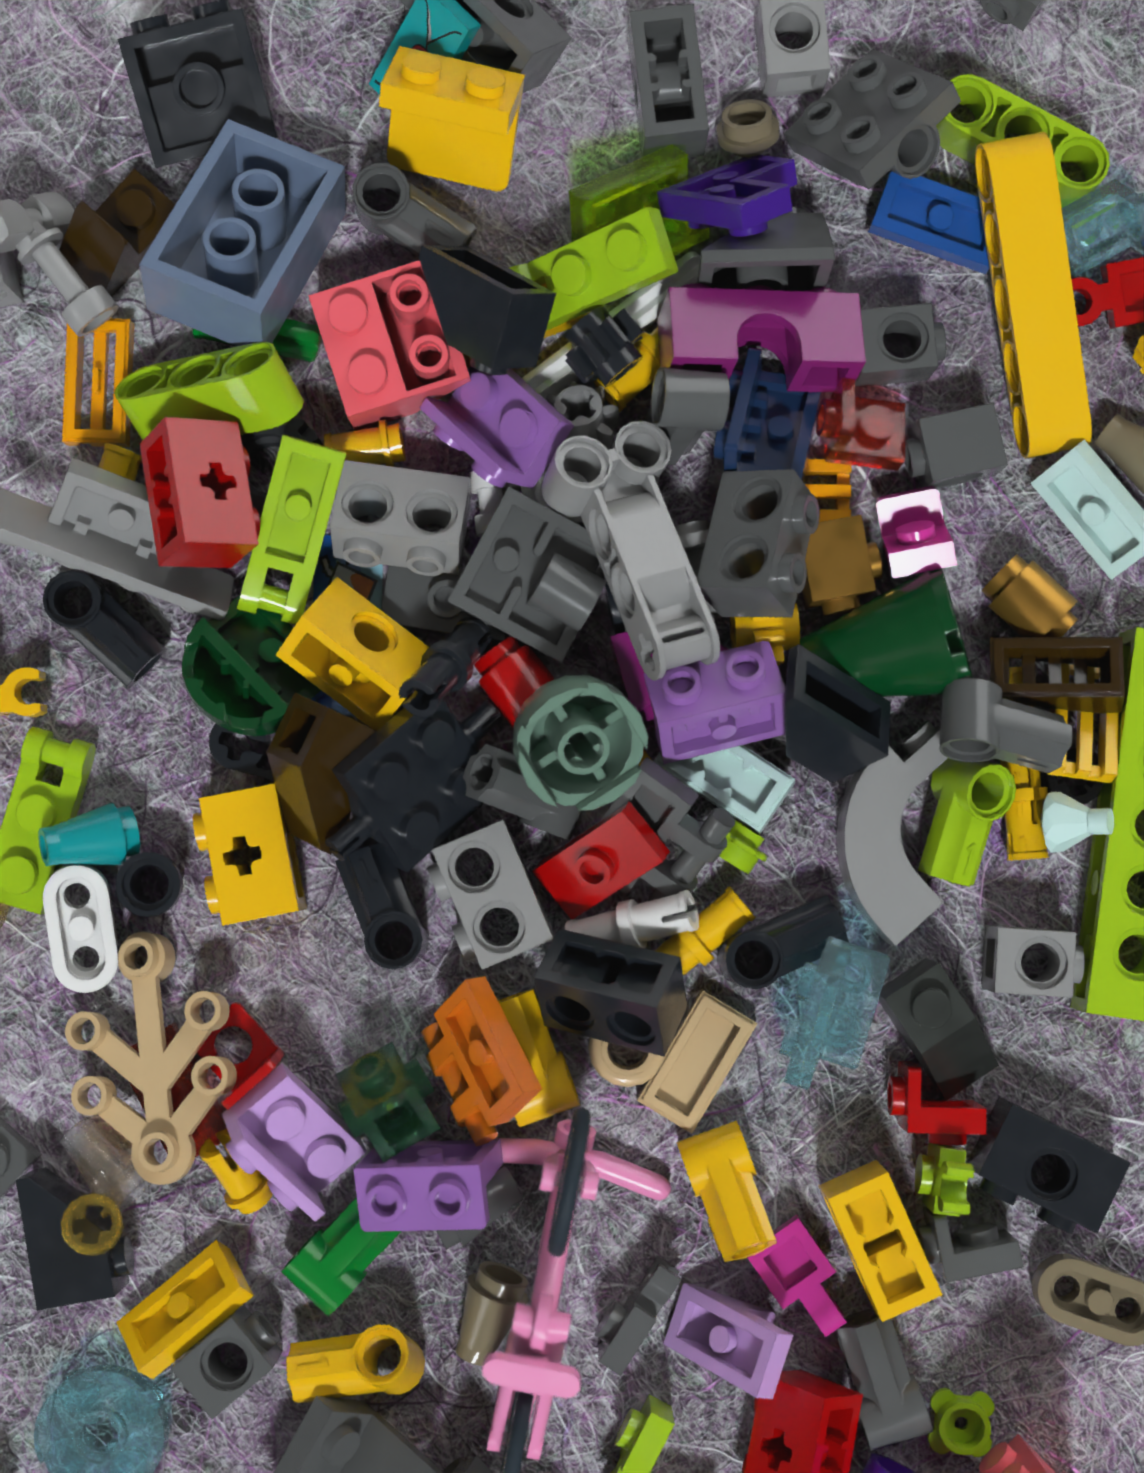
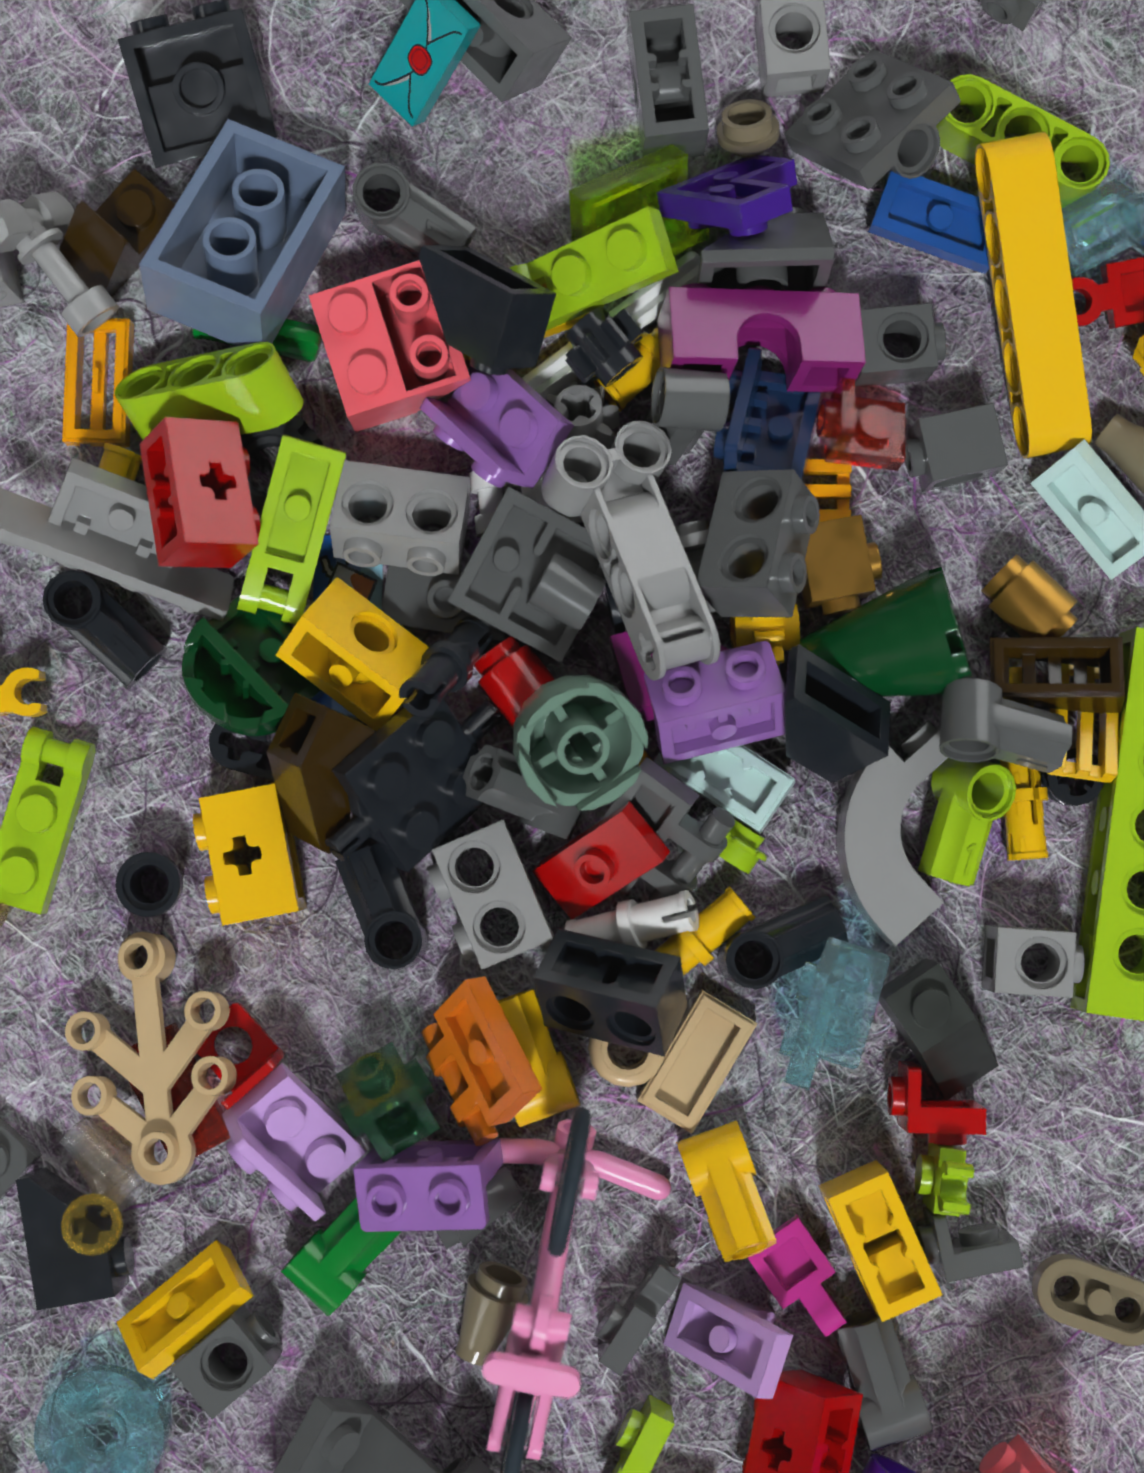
(80, 926): white plate -> none
(93, 838): teal cone -> none
(243, 1190): yellow pin -> none
(349, 1365): yellow piece -> none
(370, 445): yellow pin -> none
(451, 118): yellow bracket -> none
(914, 532): bracket -> none
(974, 1436): lime plate -> none
(1069, 821): light aqua rock -> none
(1084, 1176): black brick -> none

